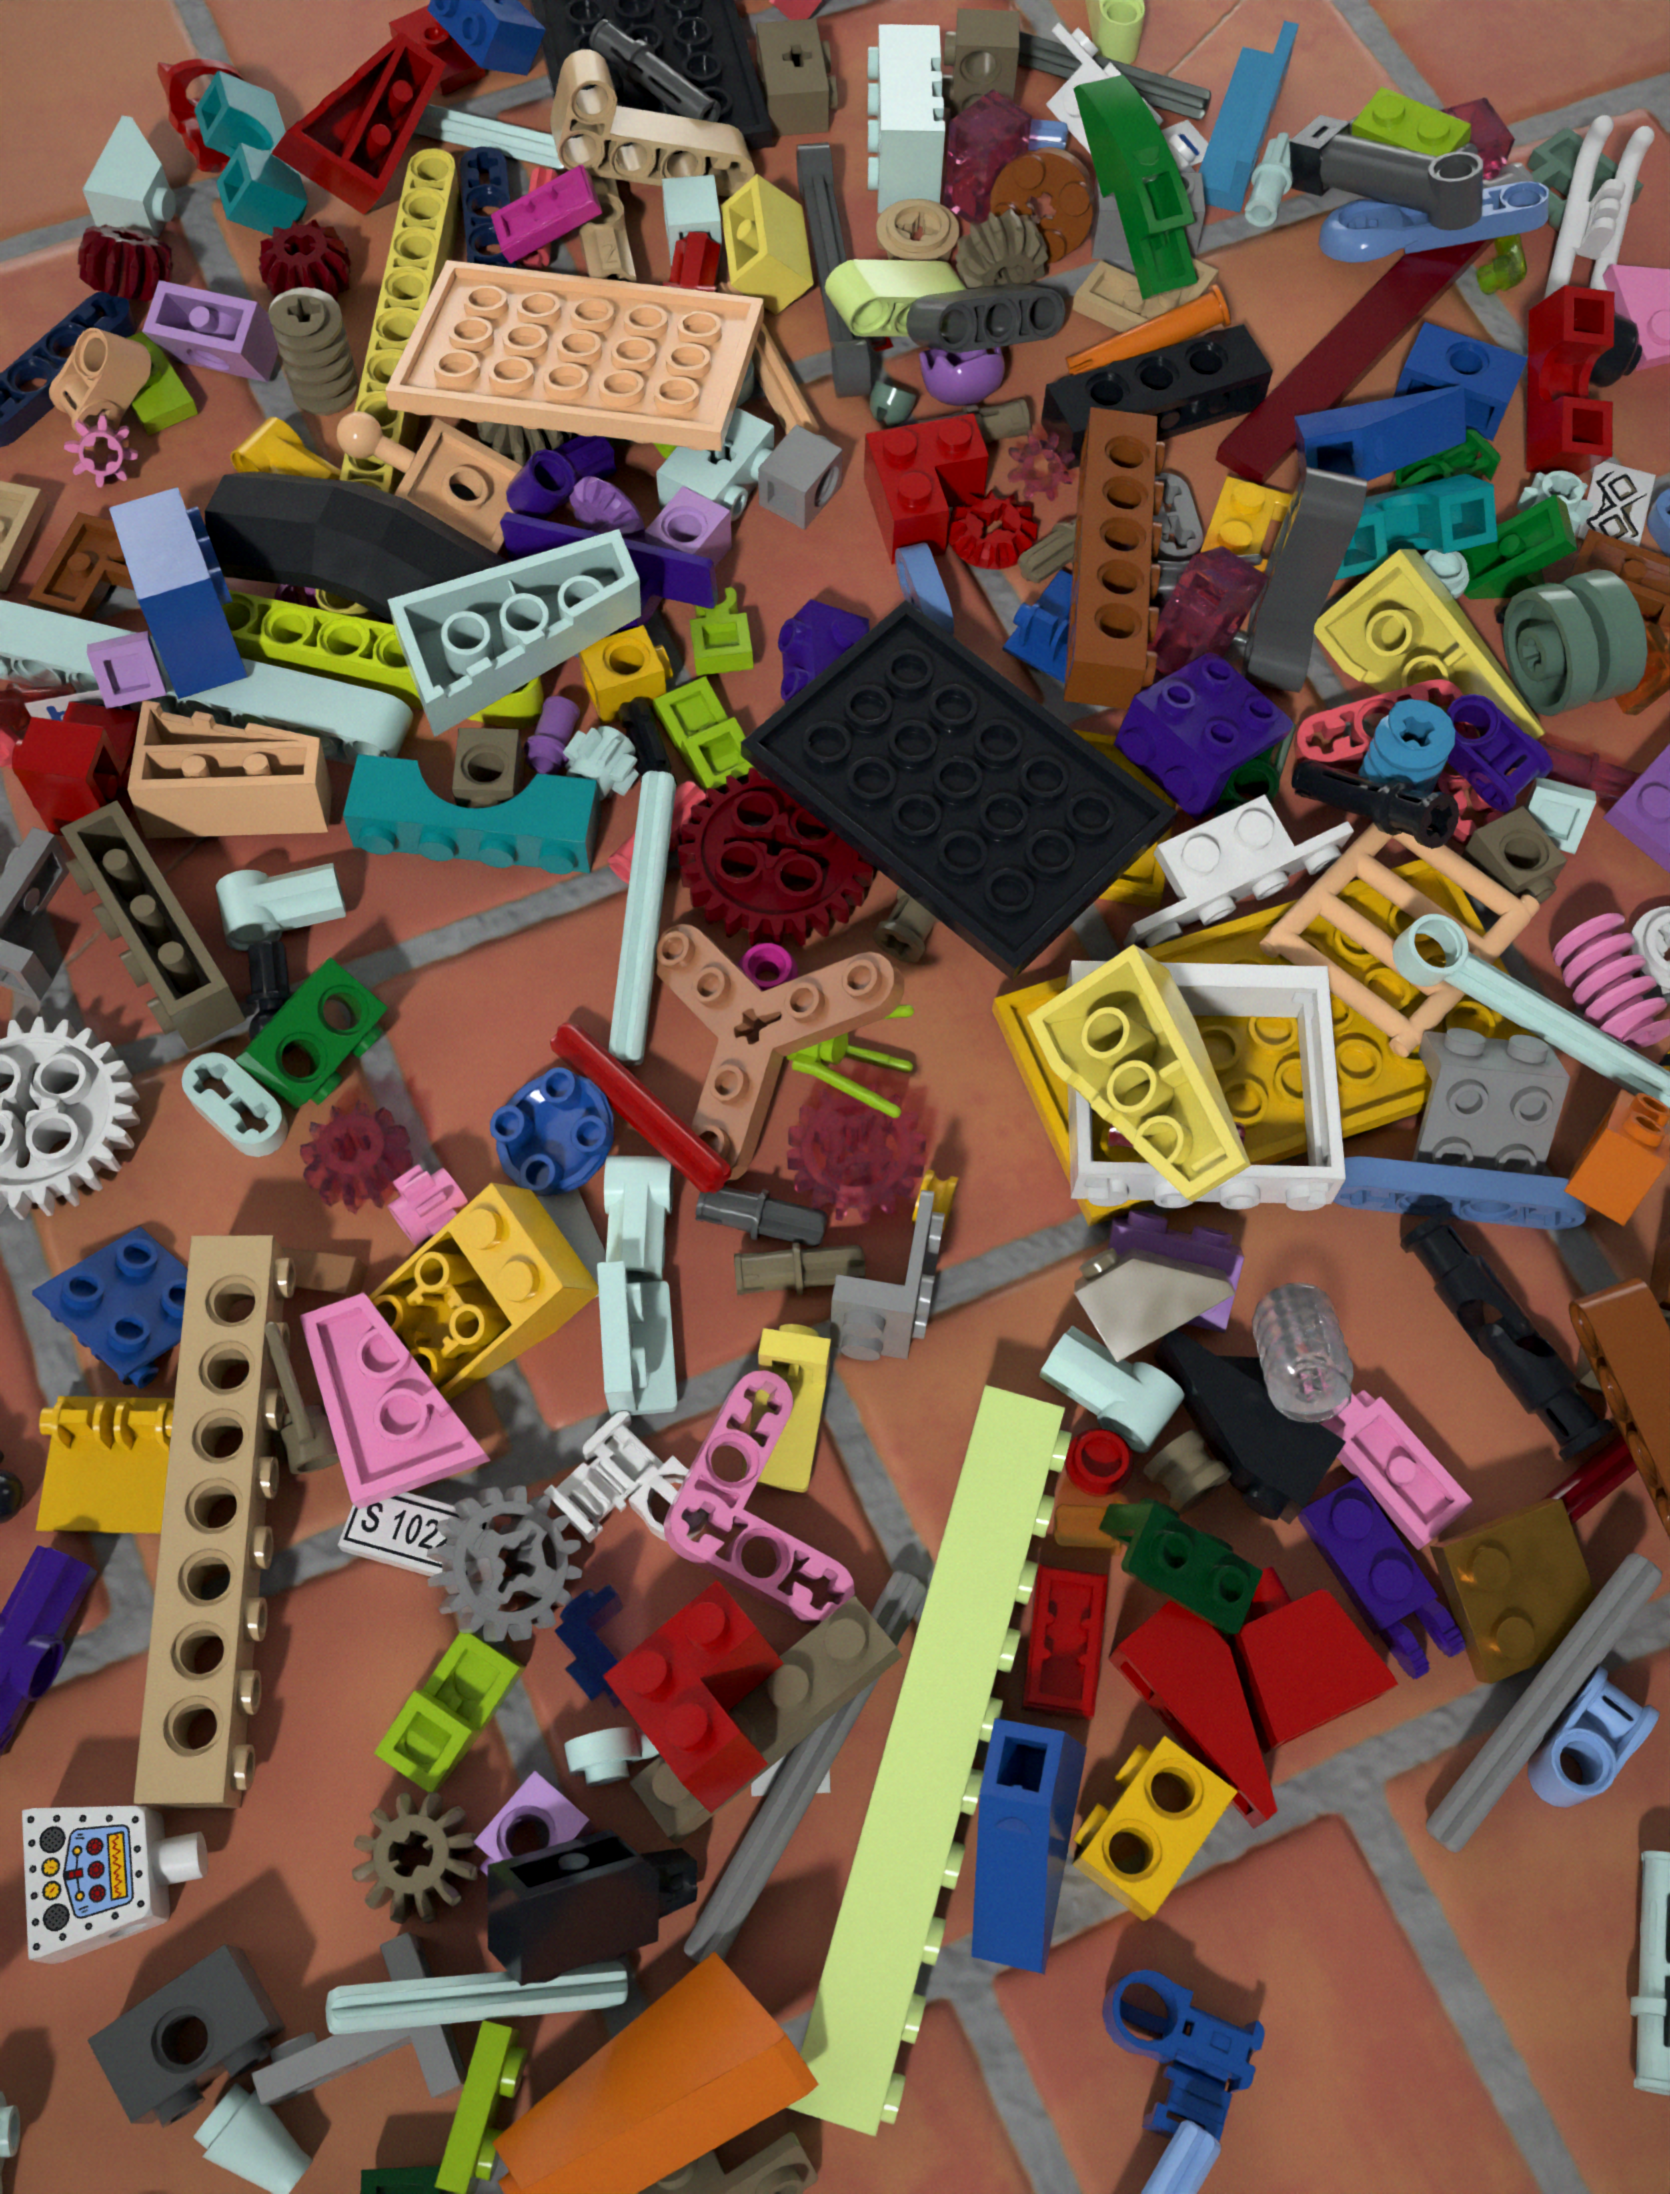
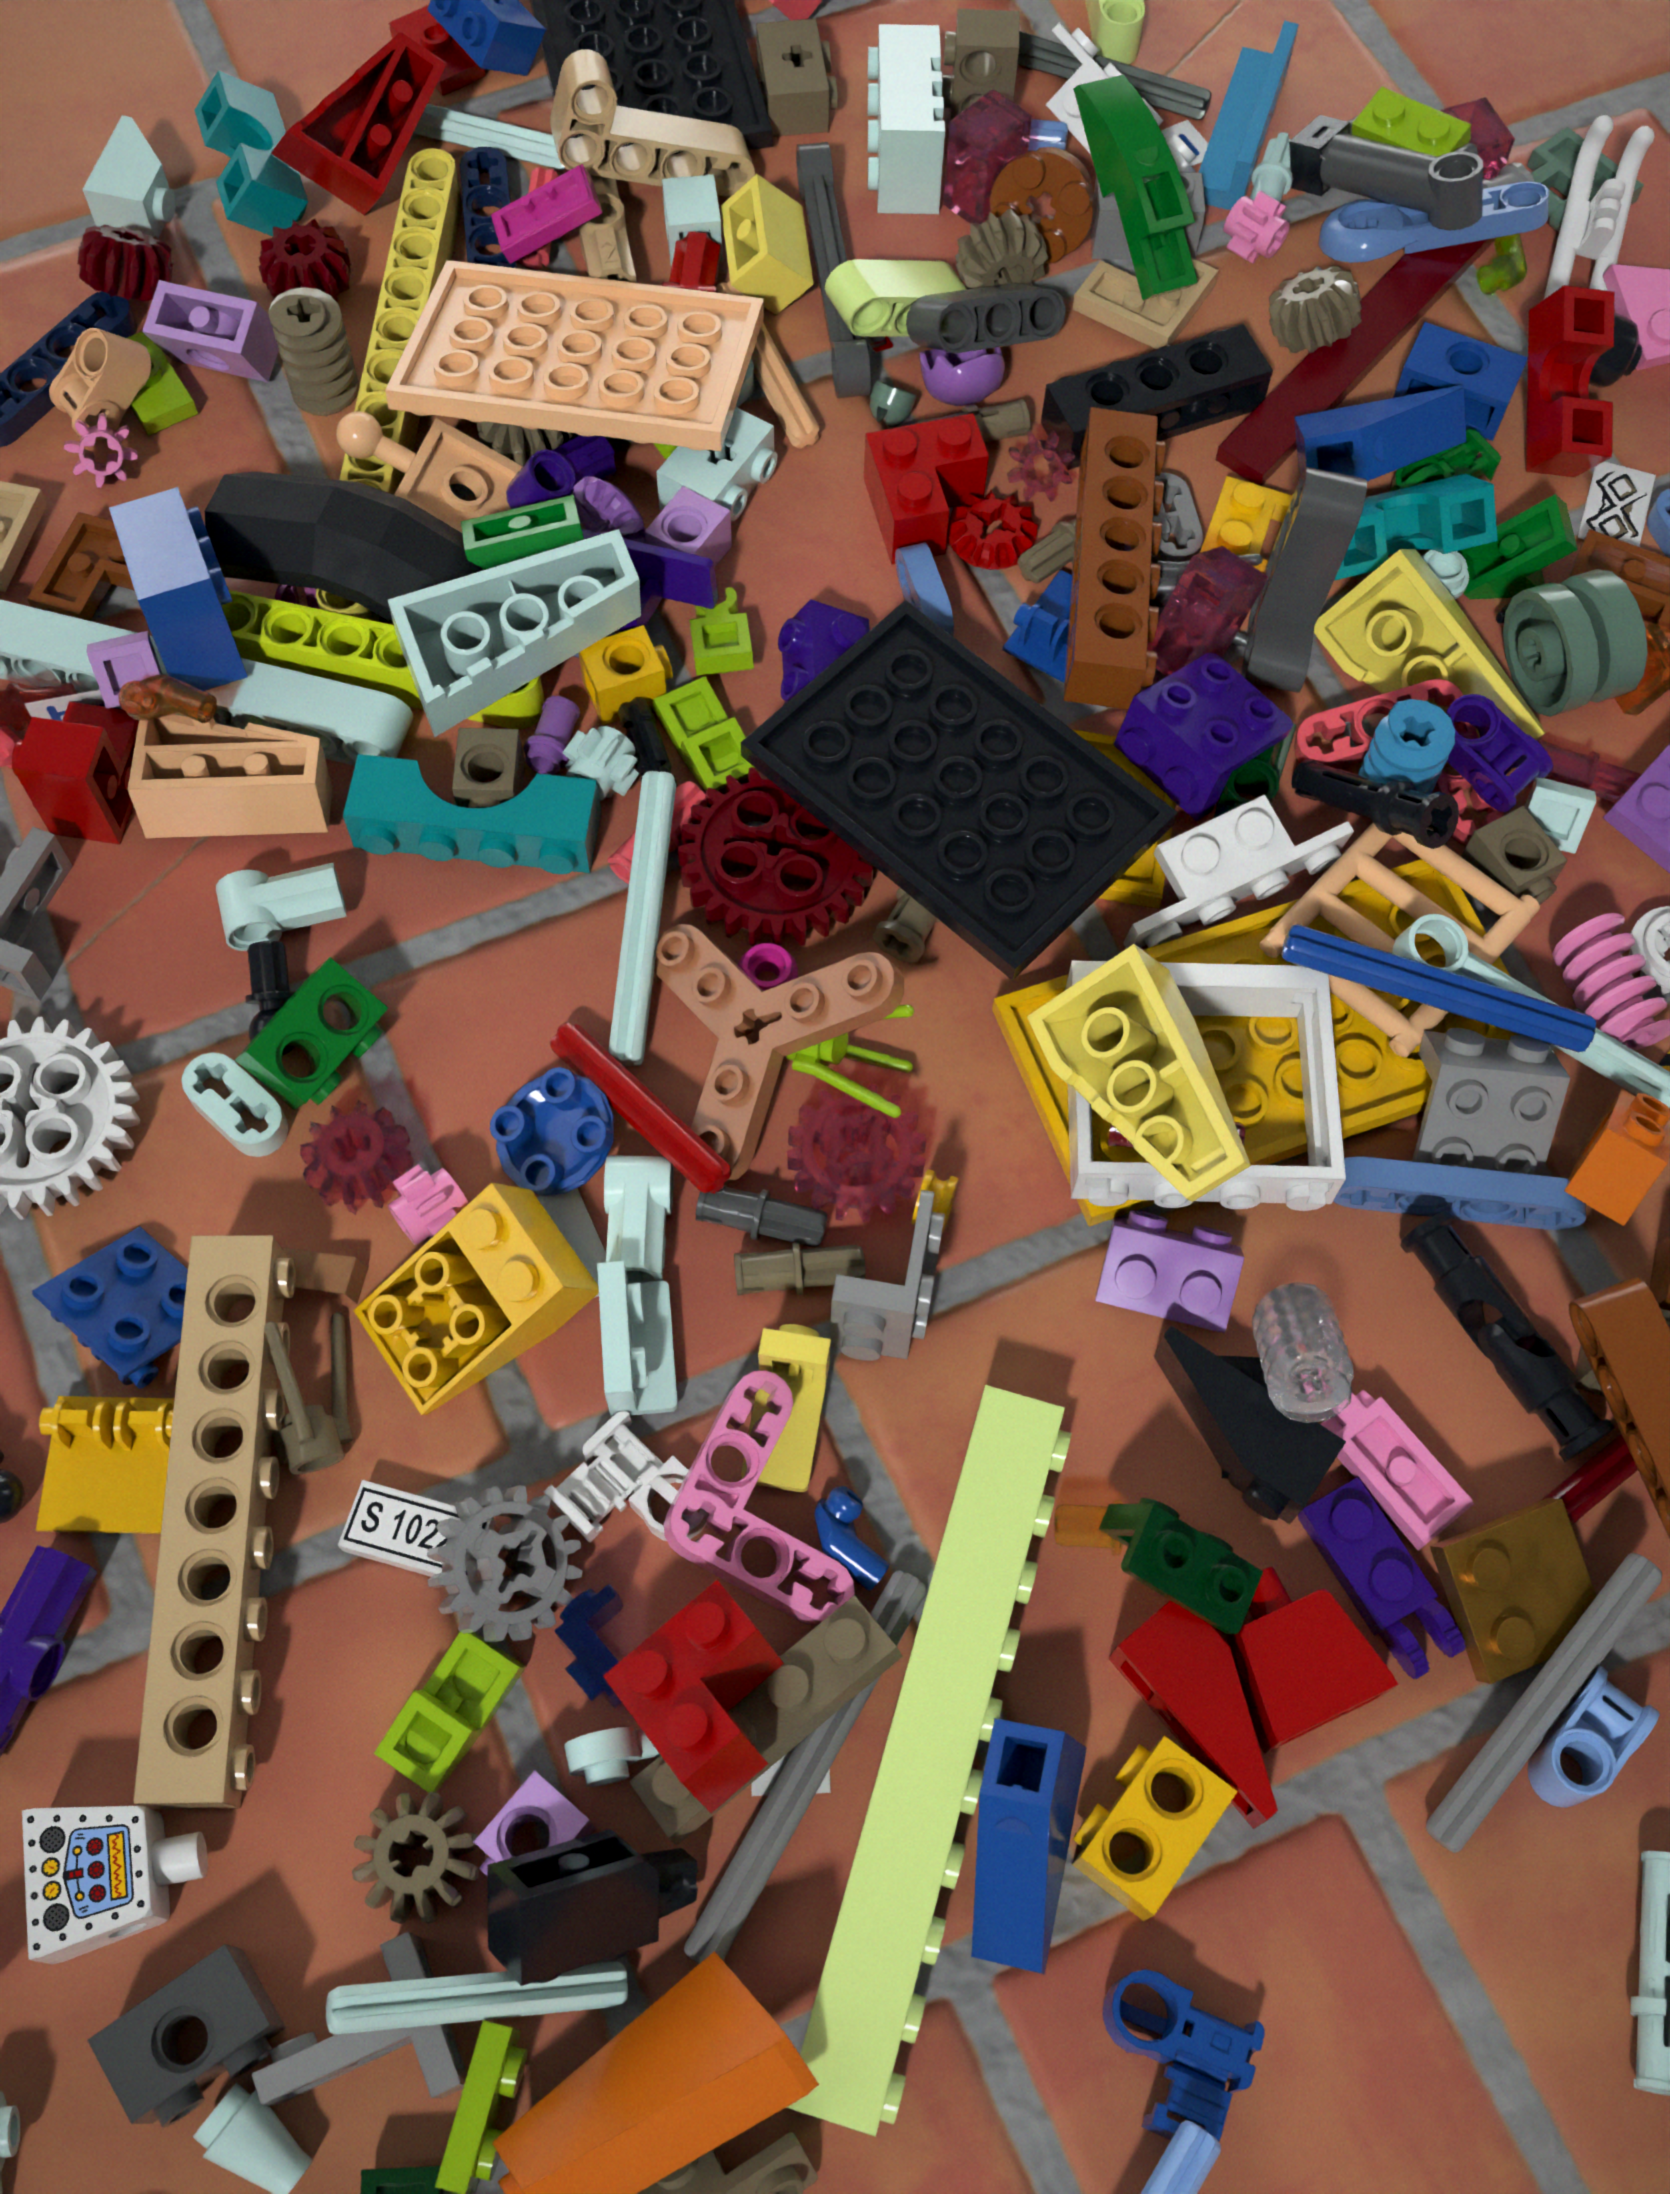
(154, 926): dark tan brick -> none
(166, 696): none -> clear orange arm
(182, 116): red hair -> none
(279, 450): yellow piece -> none
(382, 1406): bright pink wing -> none
(521, 532): none -> green slope
(640, 65): dark grey pin -> none
(800, 476): light grey brick -> none
(839, 1538): none -> blue arm
(904, 217): tan gear -> none
(1065, 1642): red plate -> none
(1099, 1462): red plate -> none
(1125, 1397): light aqua piece -> none
(1145, 1296): slope -> none
(1156, 333): orange pin -> none
(1187, 1471): dark tan wheel -> none
(1256, 227): none -> bright pink gear
(1315, 309): none -> dark tan gear
(1438, 988): none -> blue axle
(1565, 486): light aqua gear -> none

